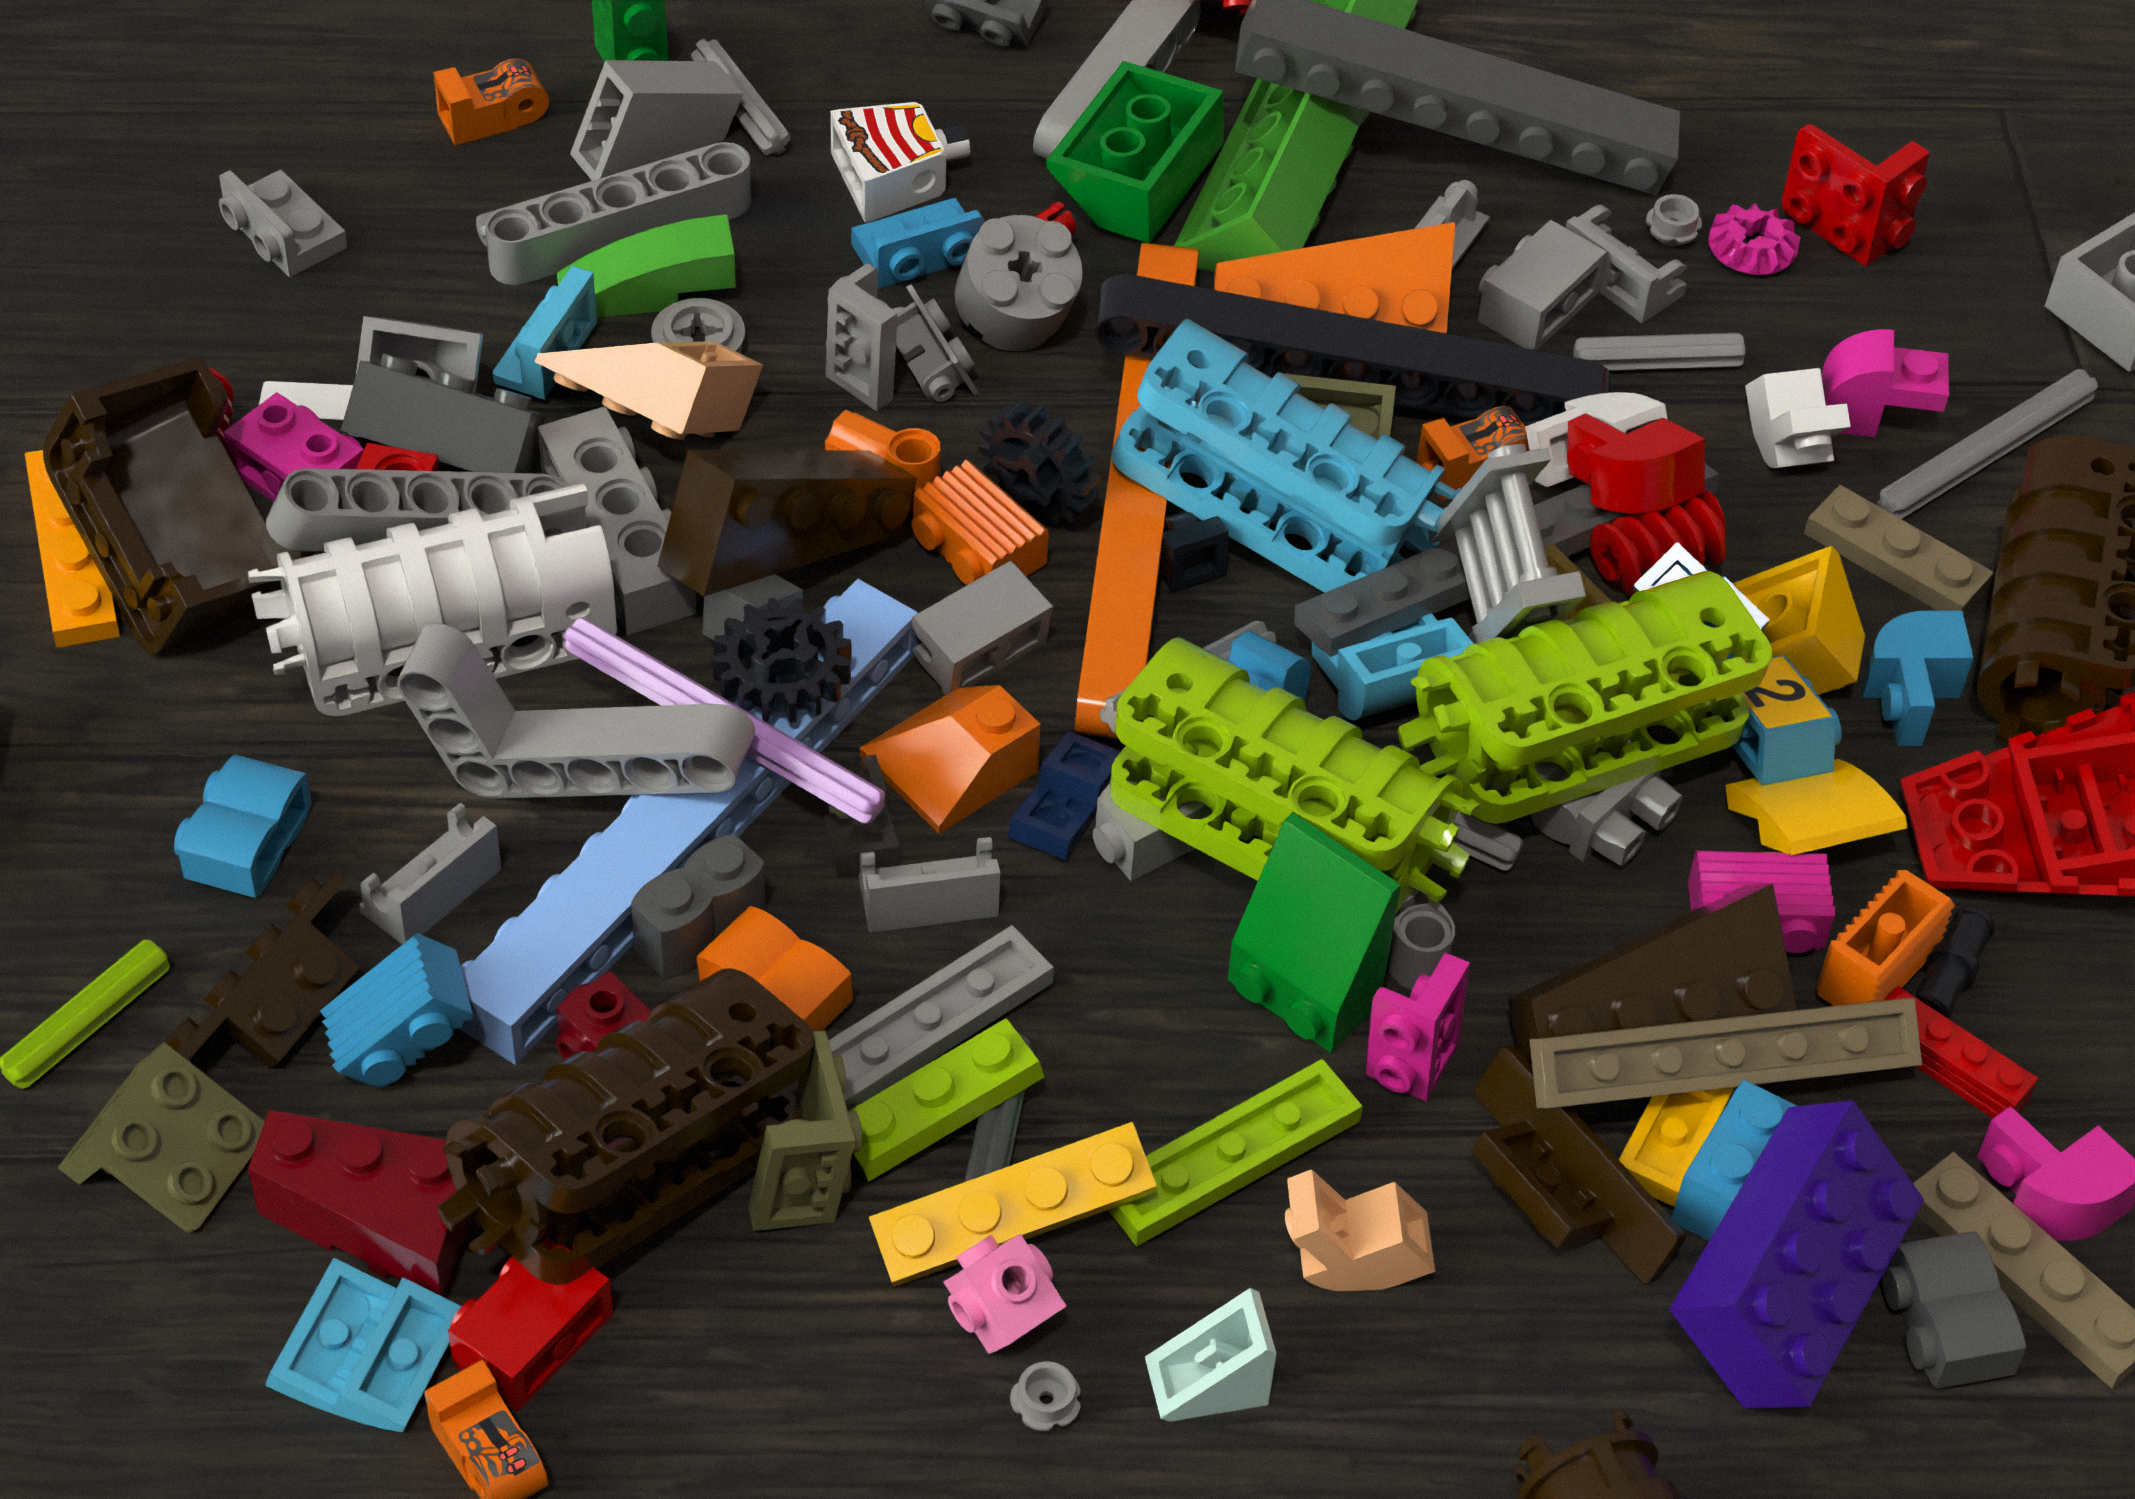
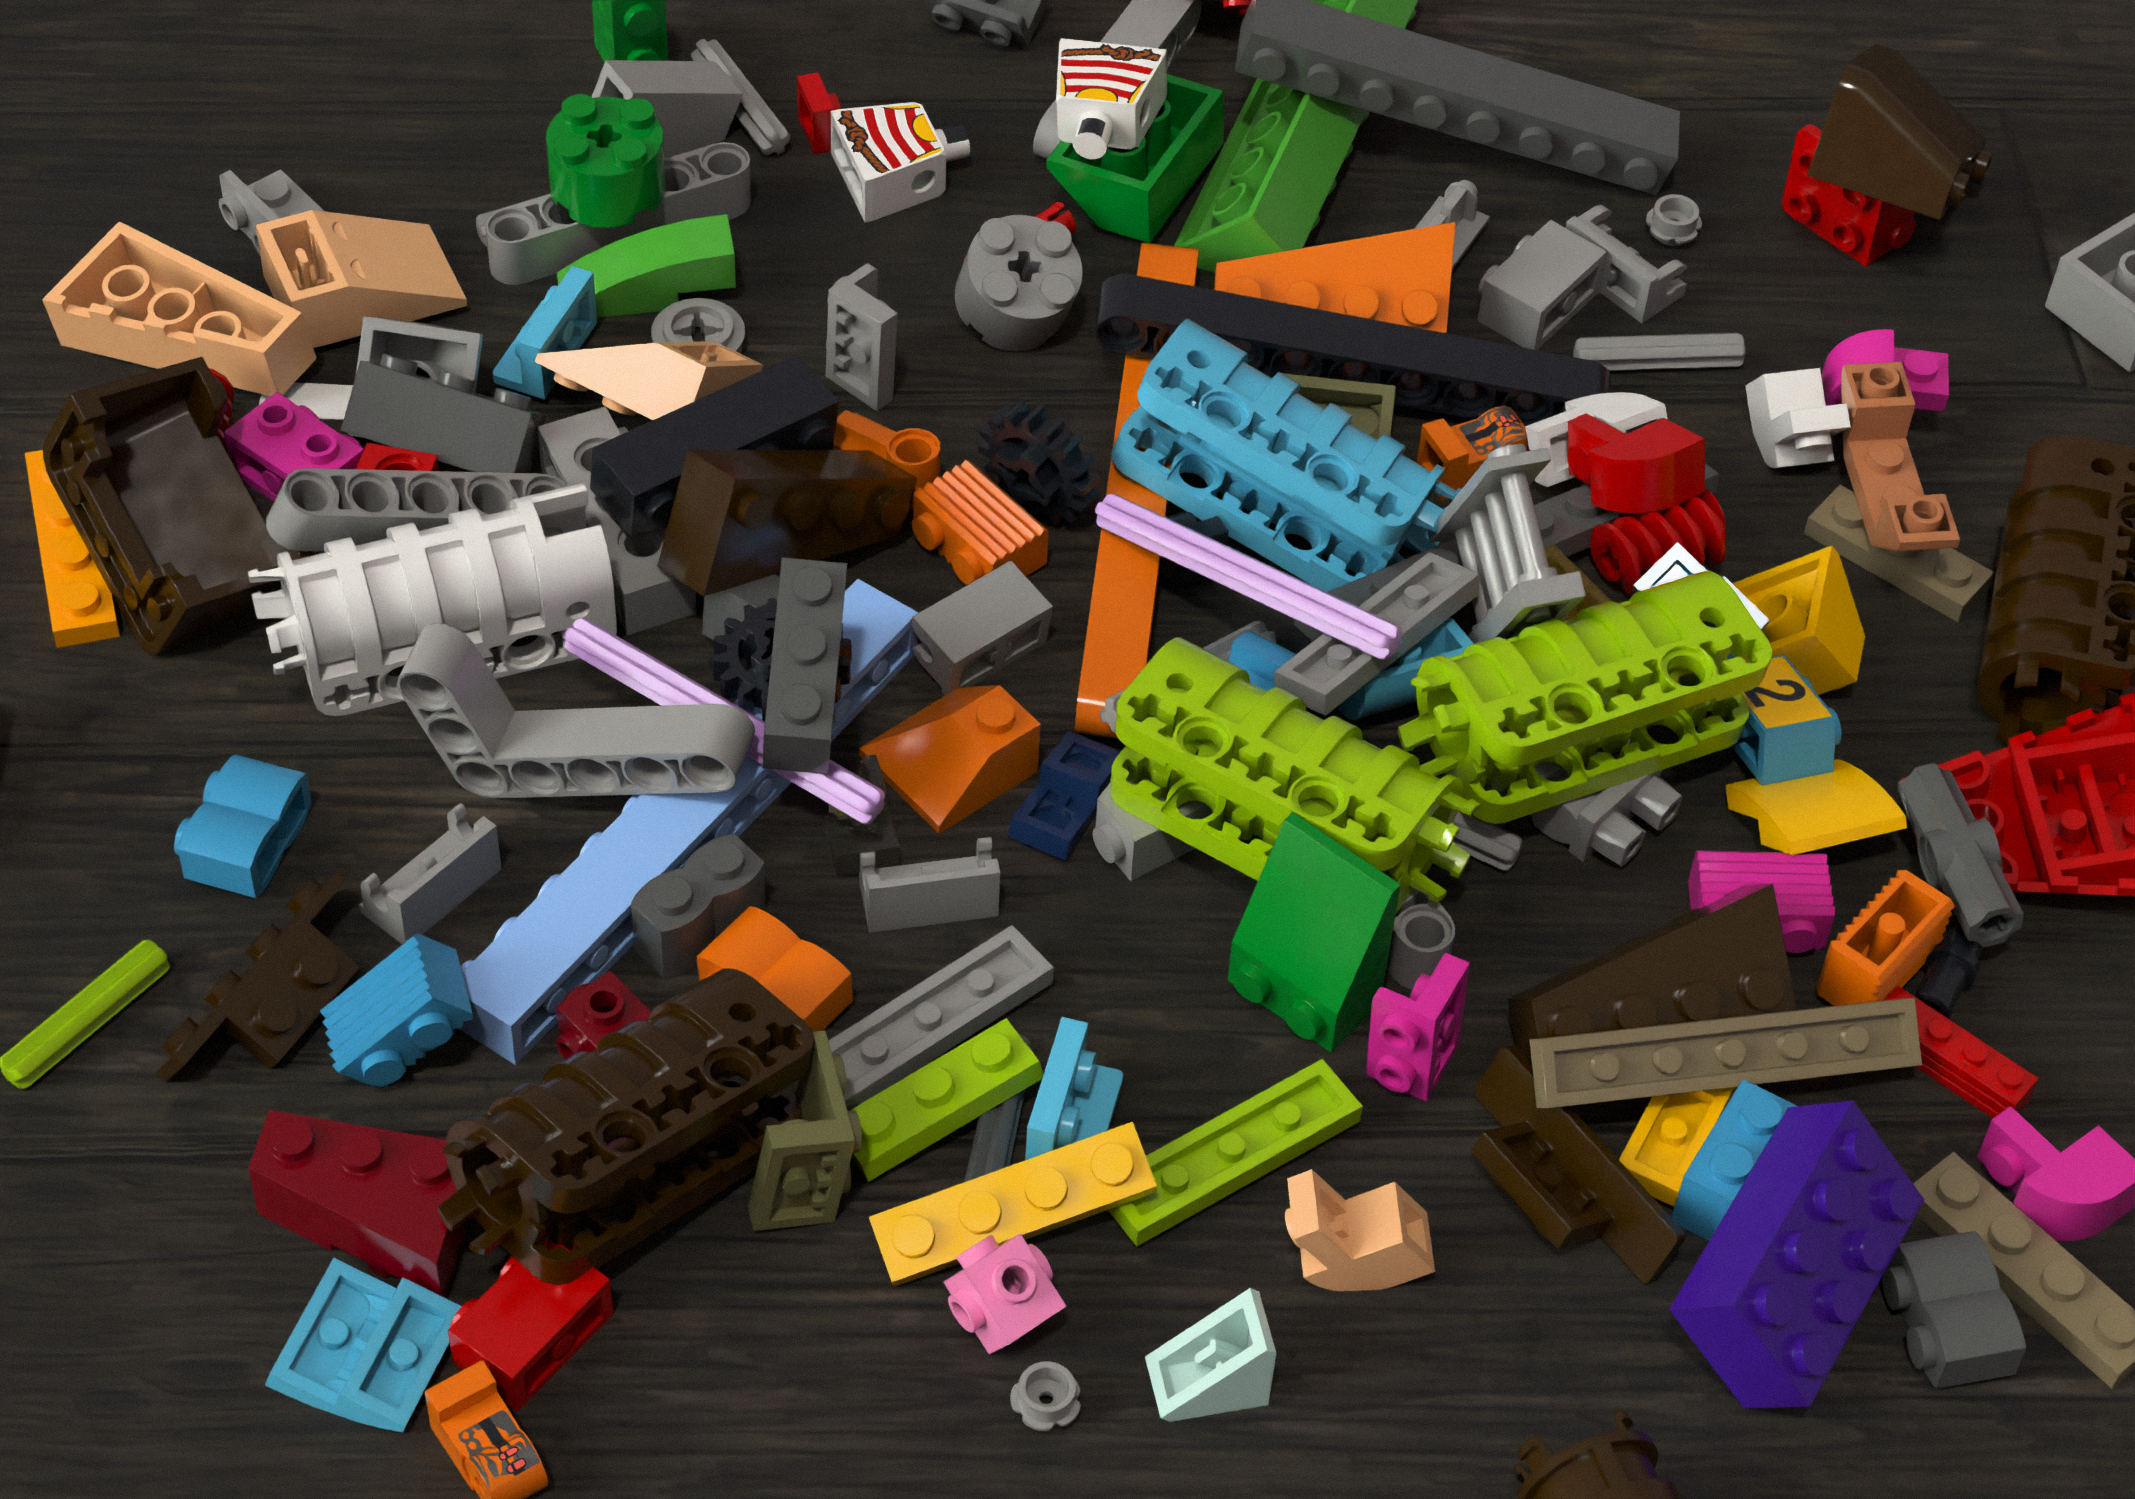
(164, 308): none -> light nougat wedge
(169, 1138): olive bracket -> none
(354, 268): none -> light nougat slope
(489, 100): orange leg -> none
(606, 159): none -> green brick
(769, 410): none -> black wedge
(804, 666): none -> dark grey brick
(814, 111): none -> red plate
(917, 241): dark azure bracket -> none
(943, 363): light grey hinge -> none
(1074, 1094): none -> medium azure bracket
(1107, 94): none -> white torso
(1249, 577): none -> lavender axle
(1415, 601): none -> light grey plate
(1758, 256): dark pink gear -> none
(1882, 466): none -> nougat slope
(1898, 138): none -> dark brown windscreen
(1913, 663): dark azure brick -> none
(1959, 855): none -> dark grey piece
(1988, 444): light grey axle -> none

